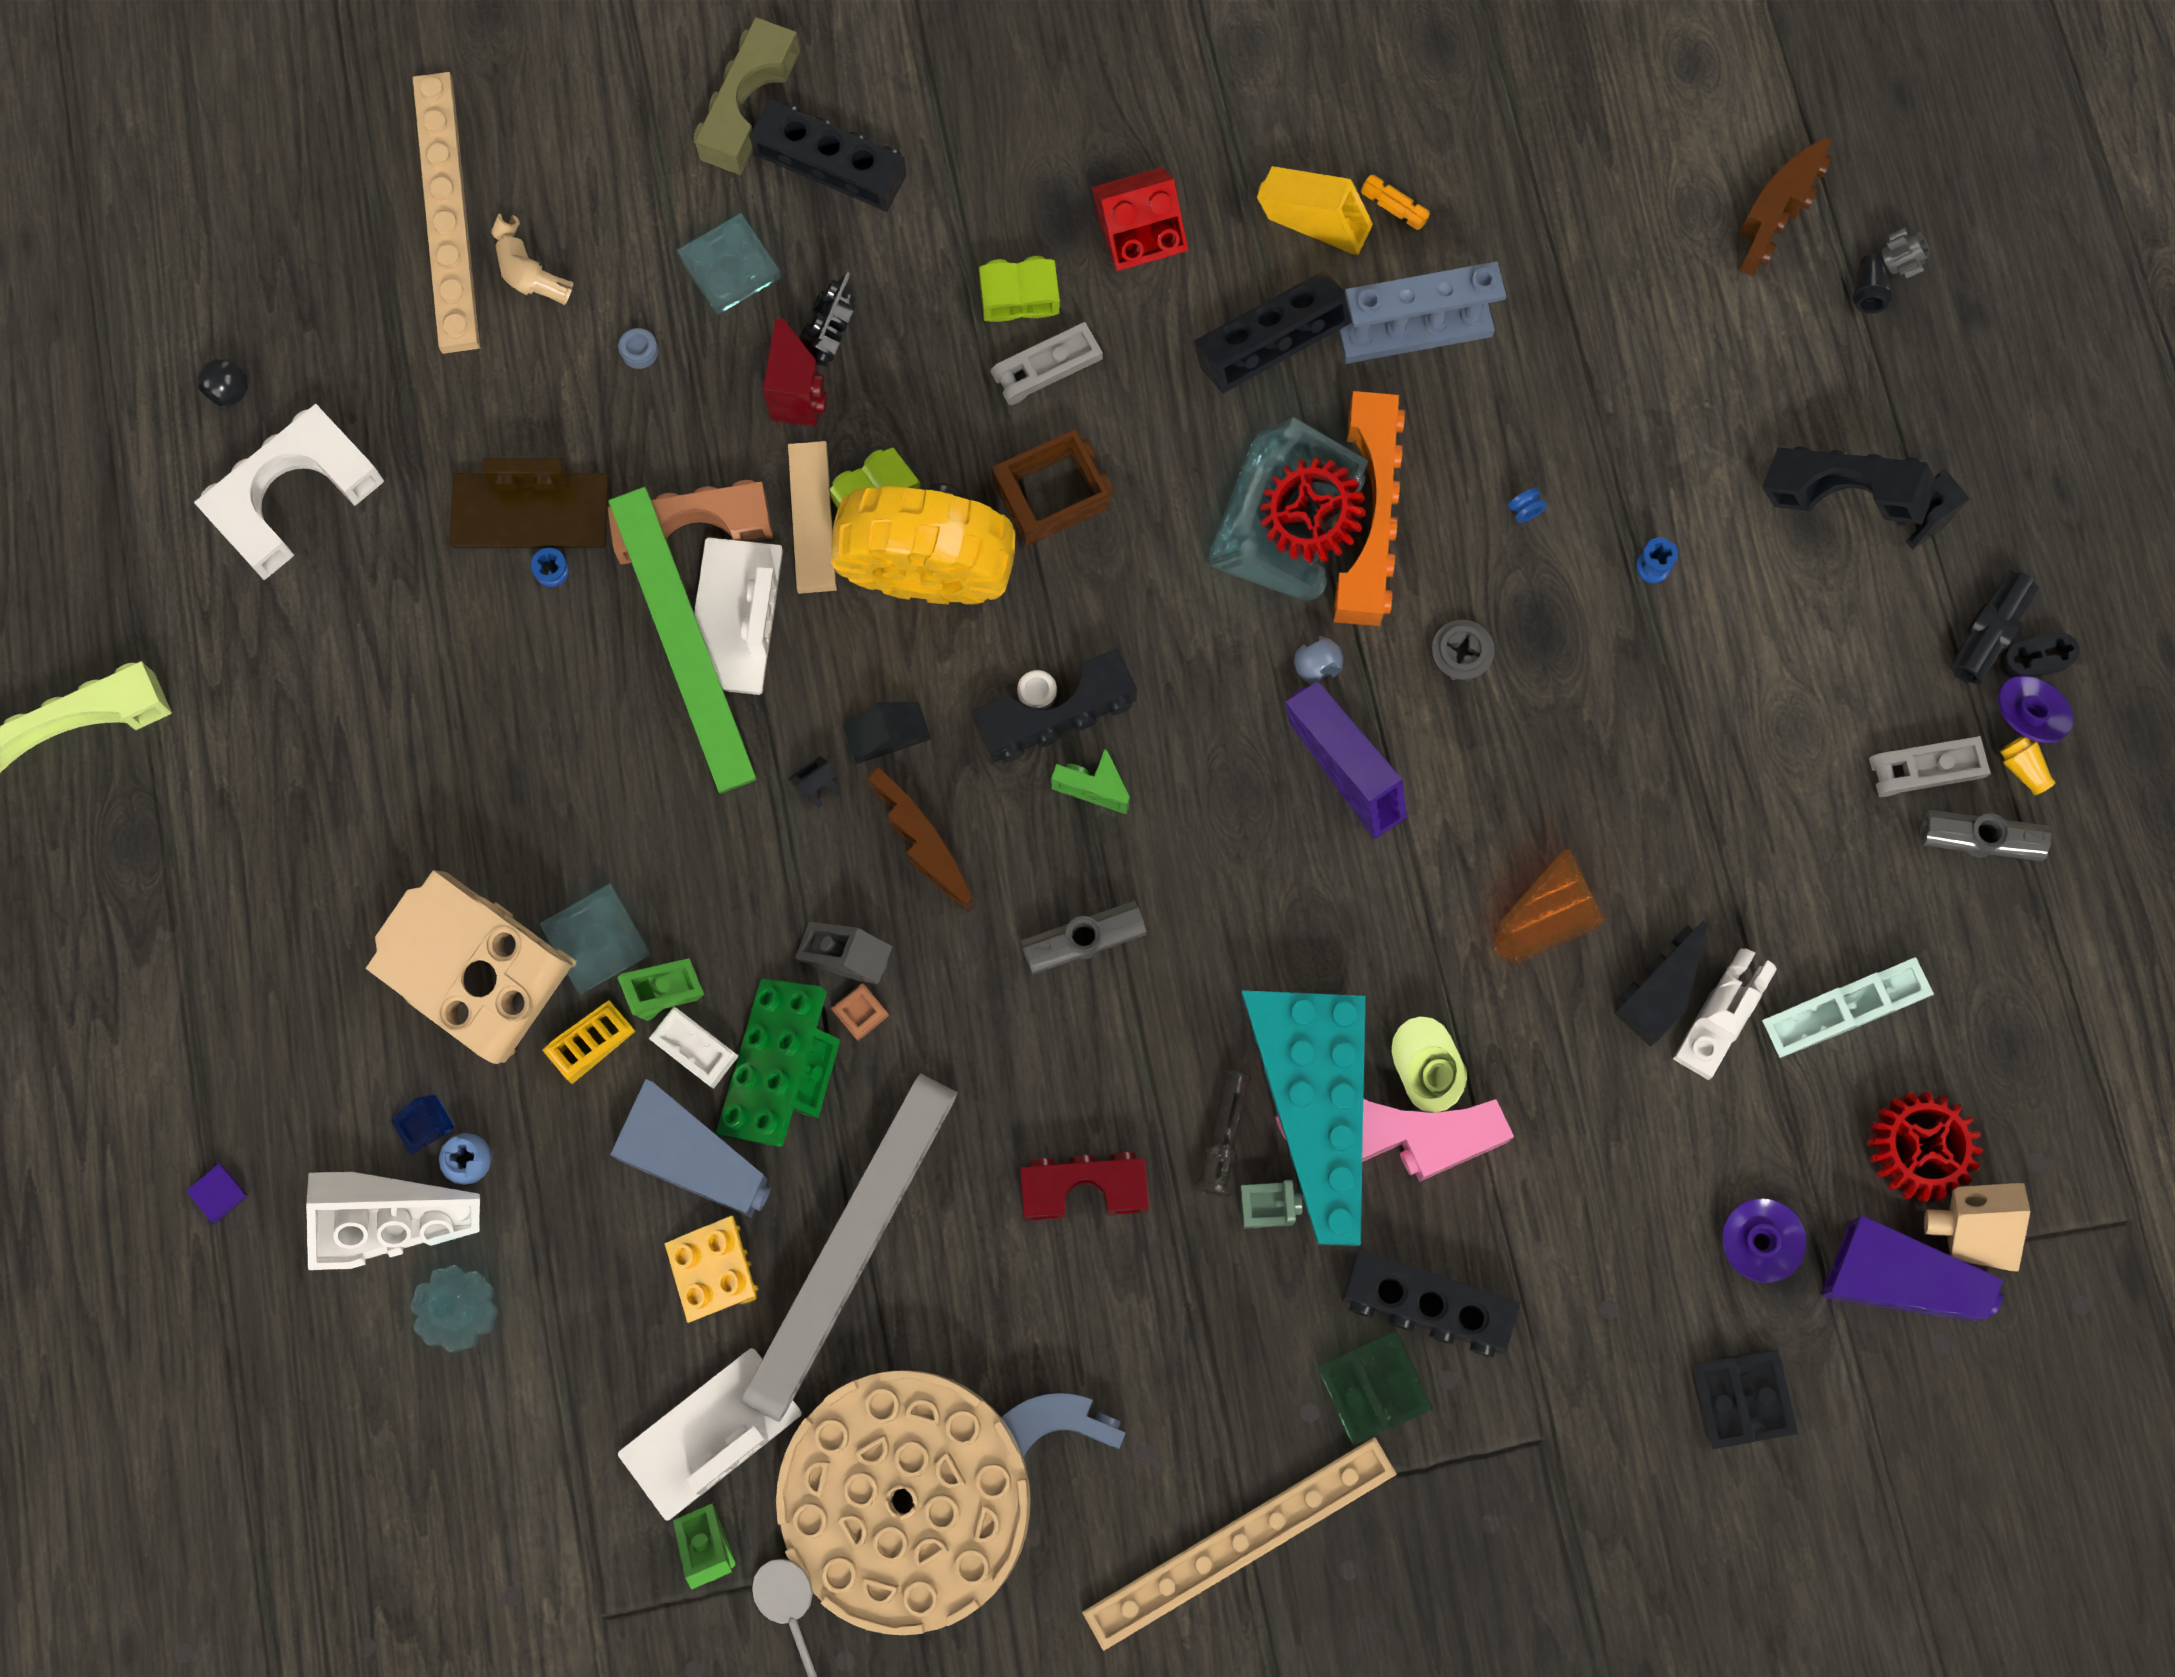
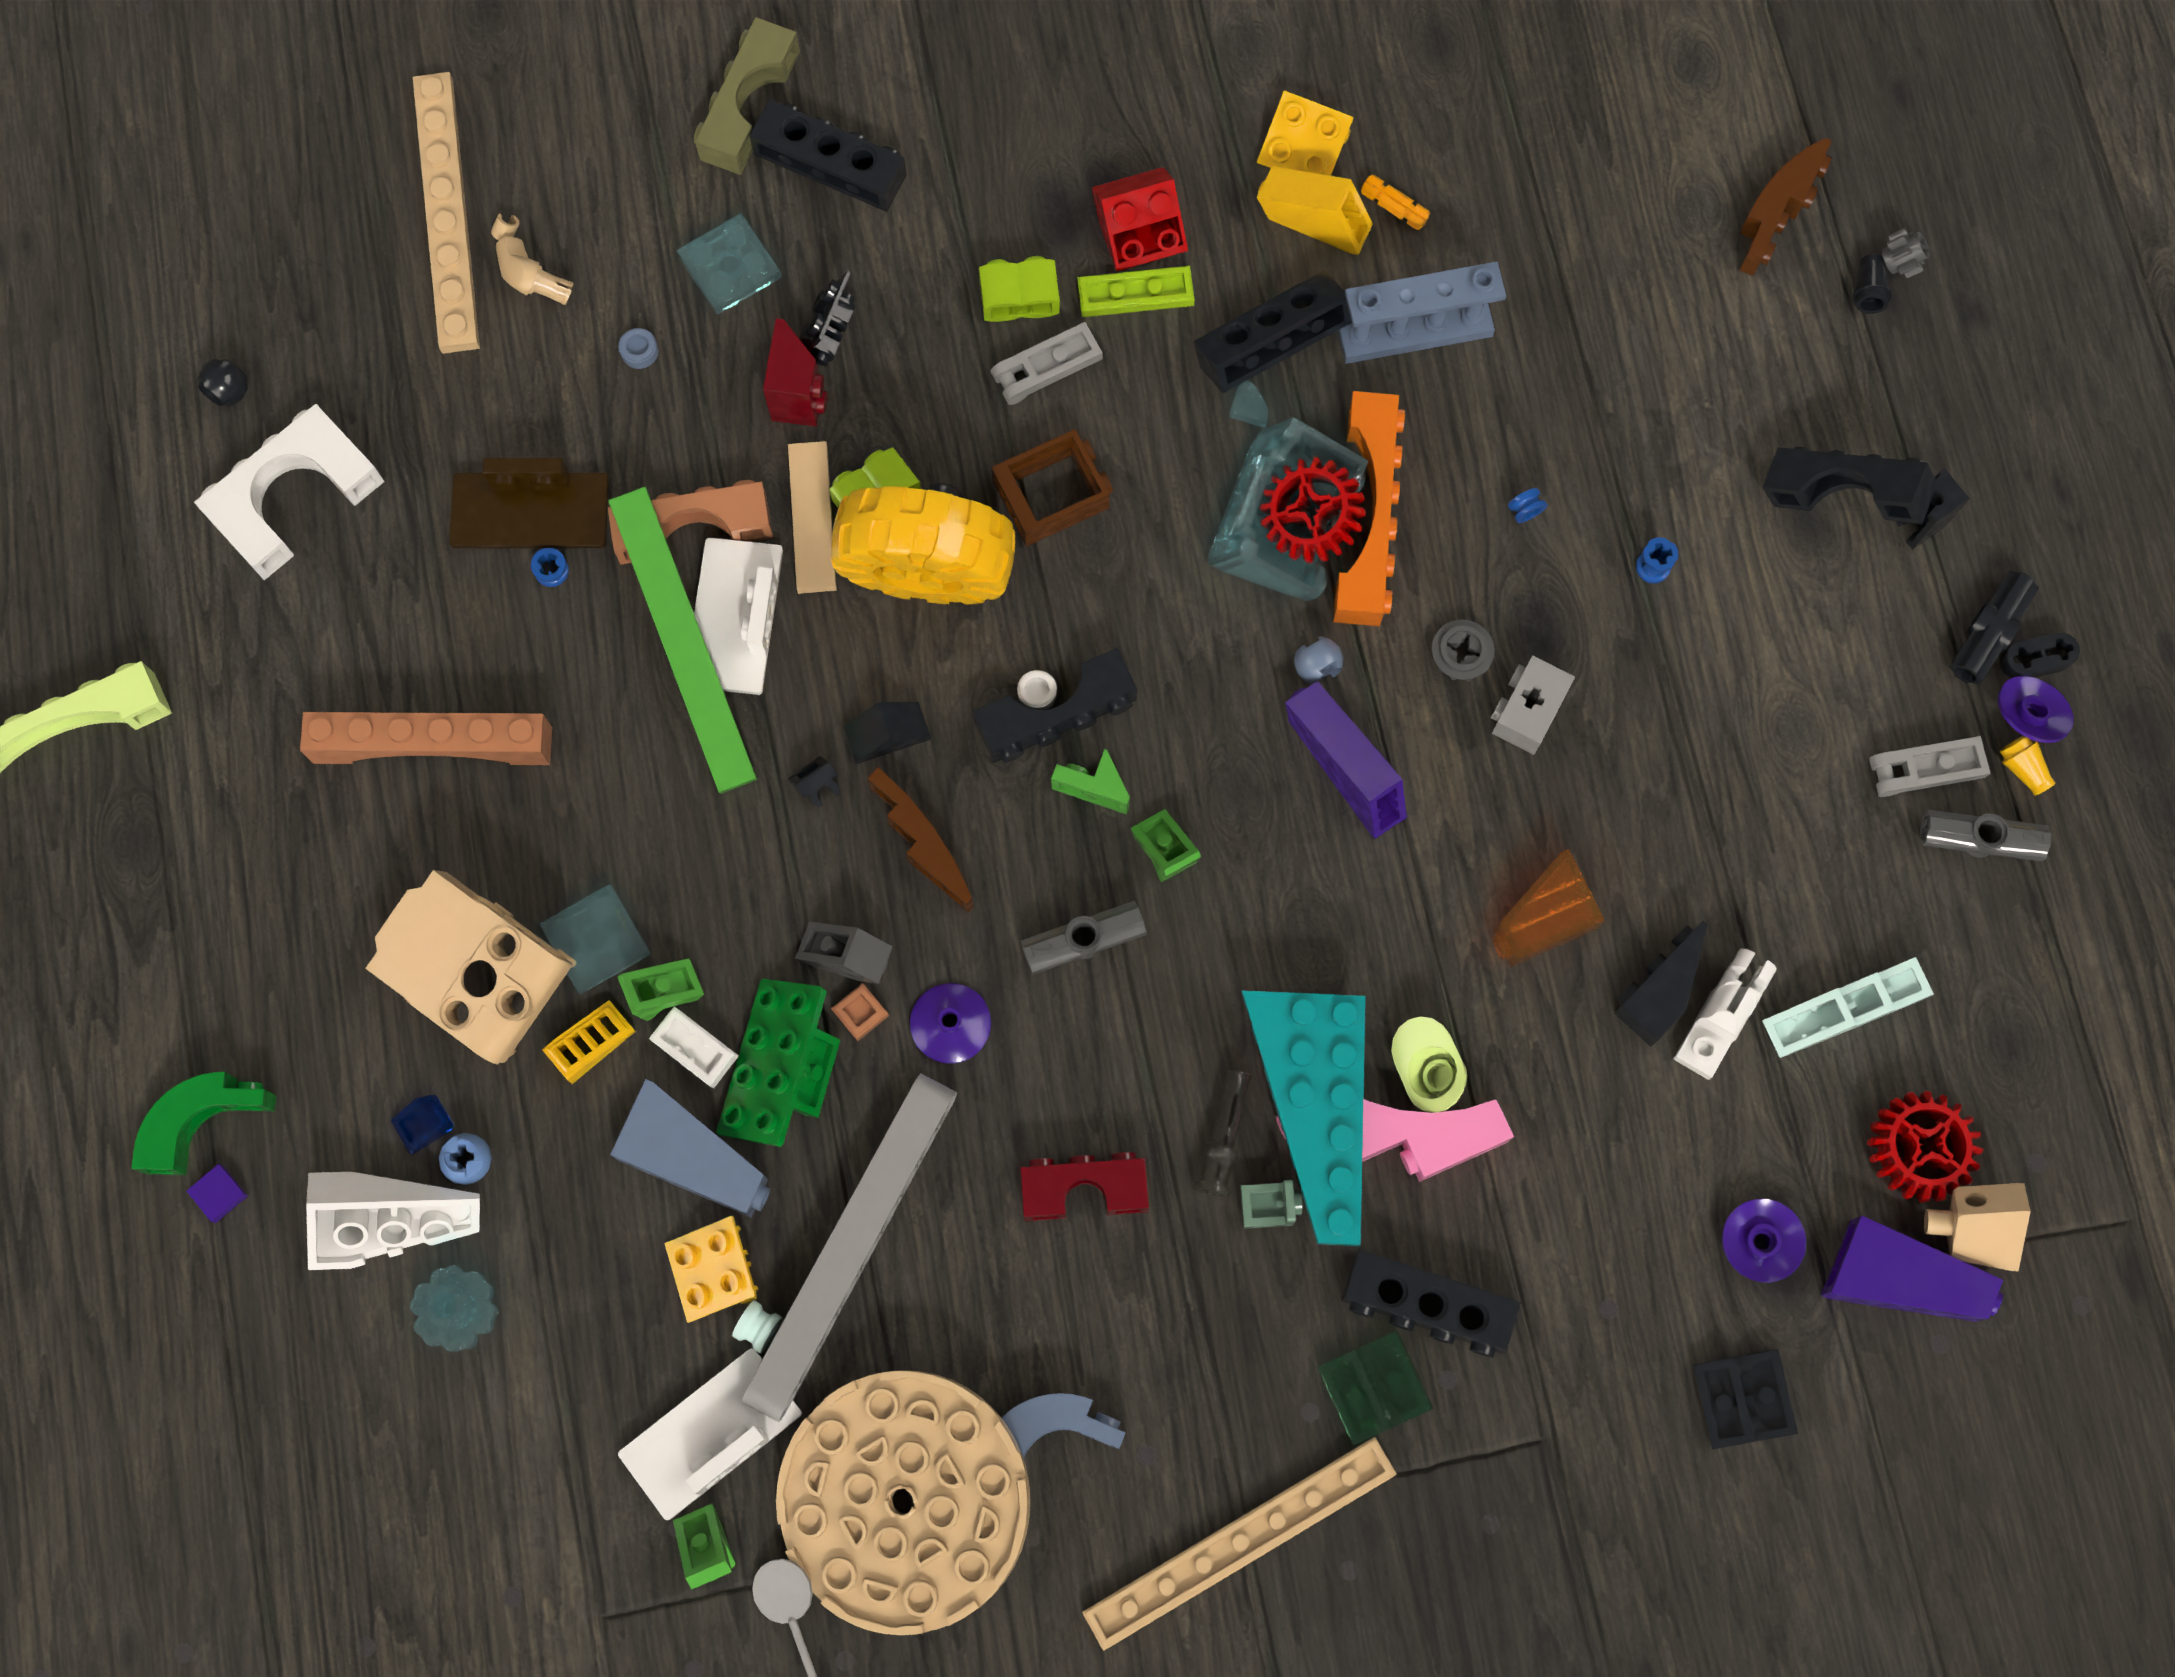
(173, 1120): none -> green arch
(367, 735): none -> nougat arch
(757, 1326): none -> light aqua wheel
(953, 1043): none -> dark purple dish
(1135, 291): none -> lime tile
(1165, 845): none -> bright green slope
(1249, 405): none -> clear light blue tile
(1305, 136): none -> yellow hinge
(1527, 726): none -> light grey brick

